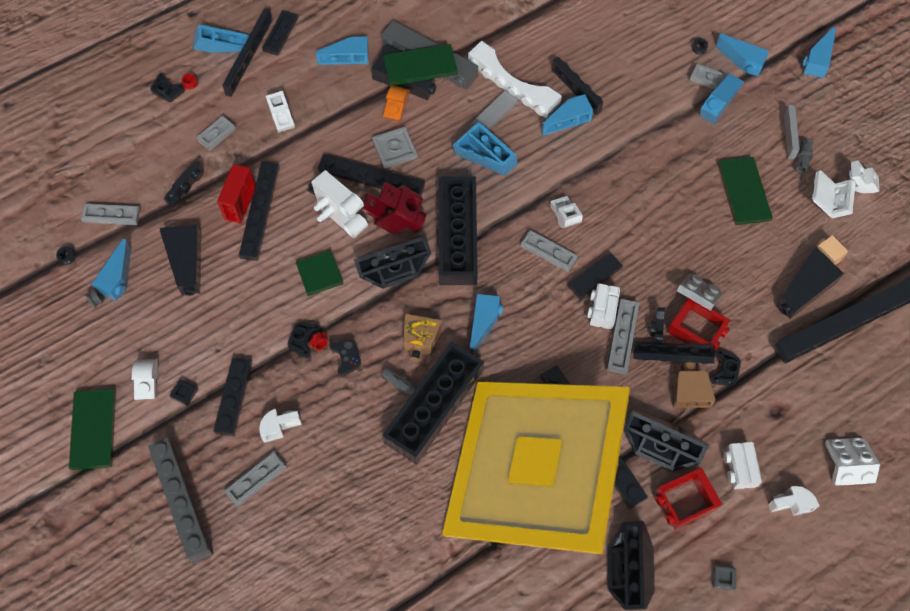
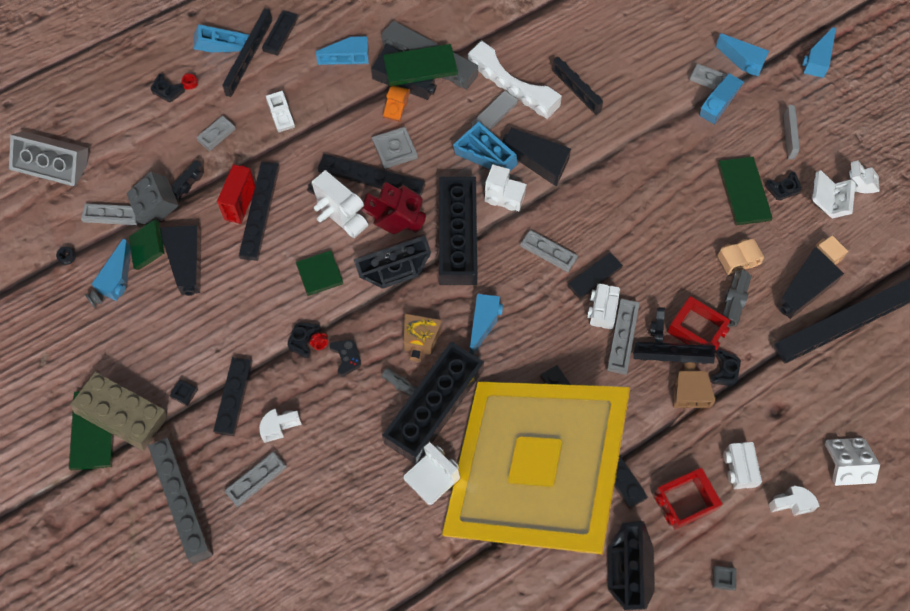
(47, 158): none -> light grey slope
(119, 411): none -> dark tan brick
(144, 376): white brick -> none
(146, 245): none -> dark green tile
(152, 198): none -> dark grey brick
(432, 474): none -> white bracket
(502, 190): none -> white brick
(538, 154): none -> black slope
(566, 212): white brick -> none
(571, 113): dark azure slope -> none
(663, 441): black wedge -> none
(700, 41): black bush -> none
(700, 291): light grey plate -> none
(737, 297): none -> dark grey piece
(740, 256): none -> light nougat brick
(784, 189): none -> black piece
(804, 156): dark grey pin -> none

